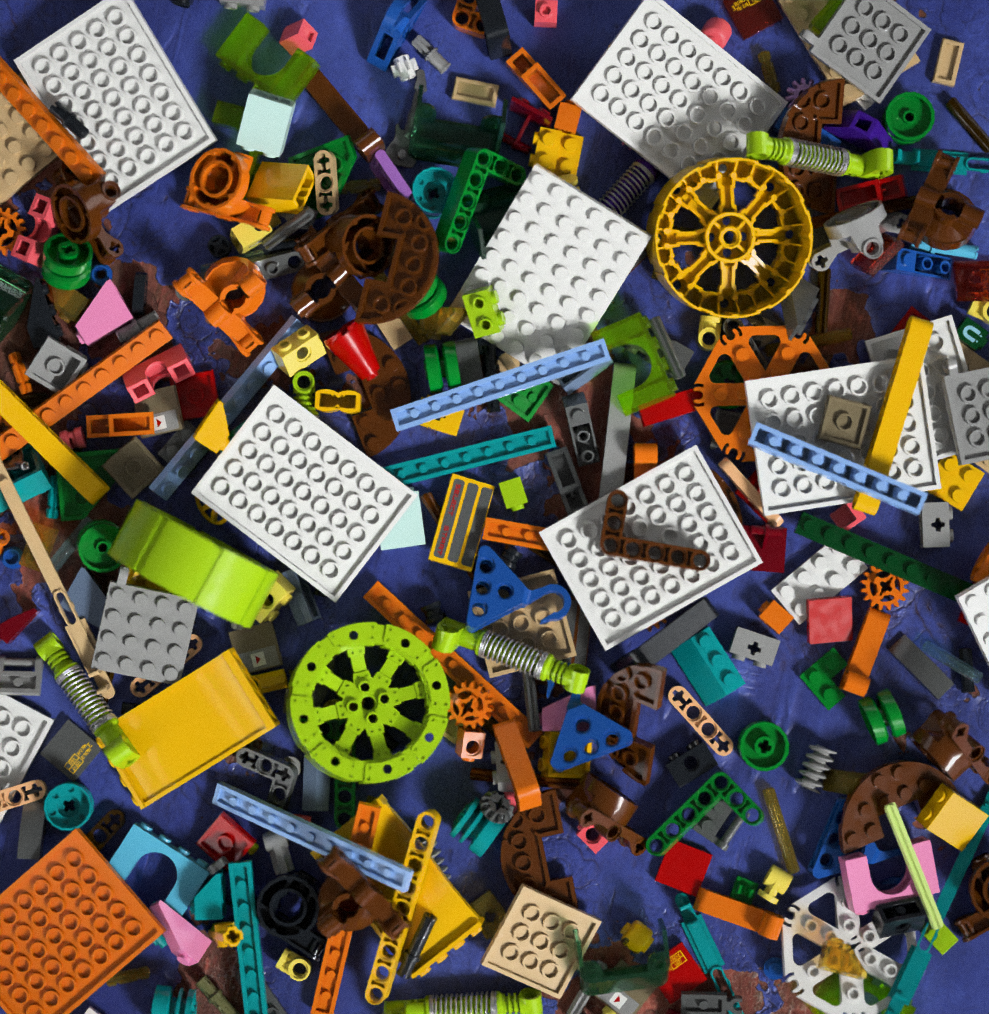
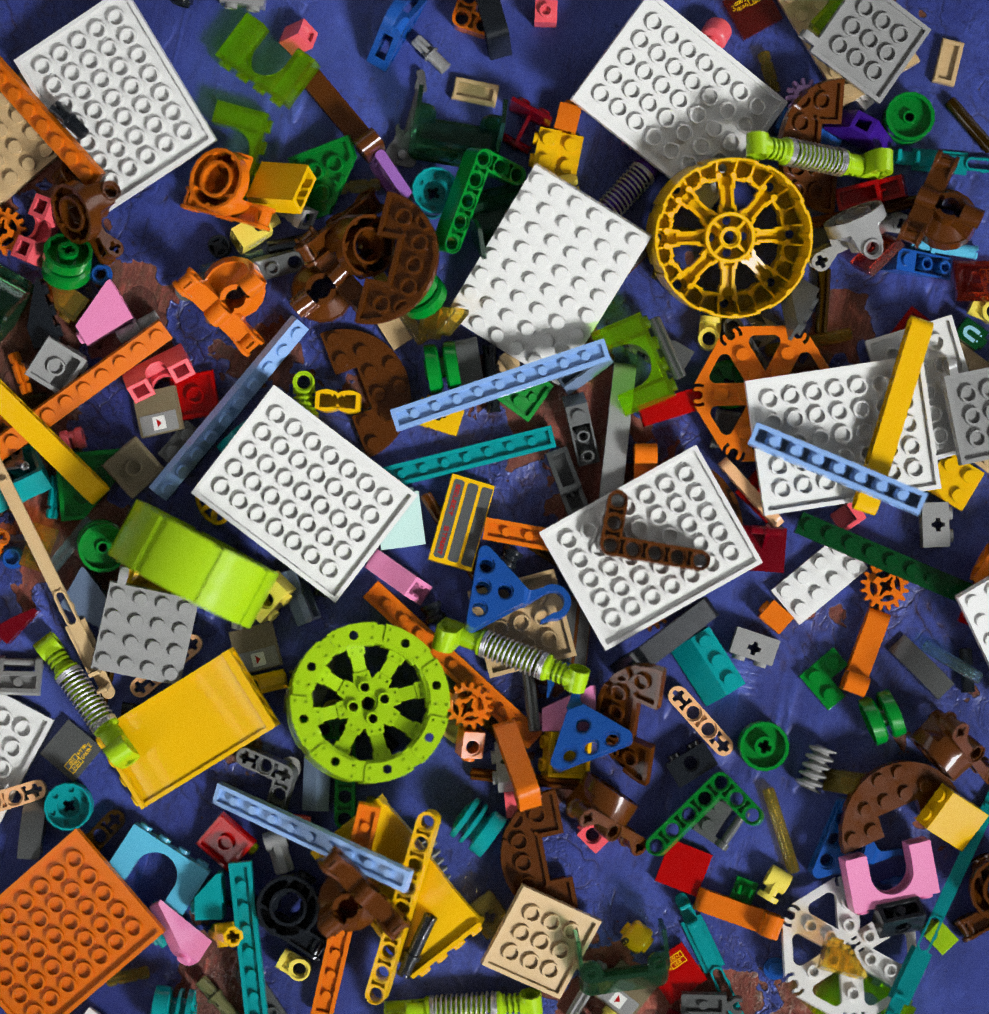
(120, 424): orange slope -> none
(140, 293): black beam -> none
(213, 428): yellow slope -> none
(217, 865): dark grey tile -> none
(265, 123): light aqua brick -> none
(288, 228): dark grey axle -> none
(298, 350): light yellow brick -> none
(321, 200): tan beam -> none
(354, 349): red cone -> none
(398, 577): none -> bright pink slope
(404, 67): white gear -> none
(484, 311): lime brick -> none
(488, 806): dark grey gear -> none
(513, 494): lime brick -> none
(535, 79): orange slope -> none
(829, 619): tile -> none
(844, 422): dark tan tile -> none
(913, 866): yellowish green axle -> none

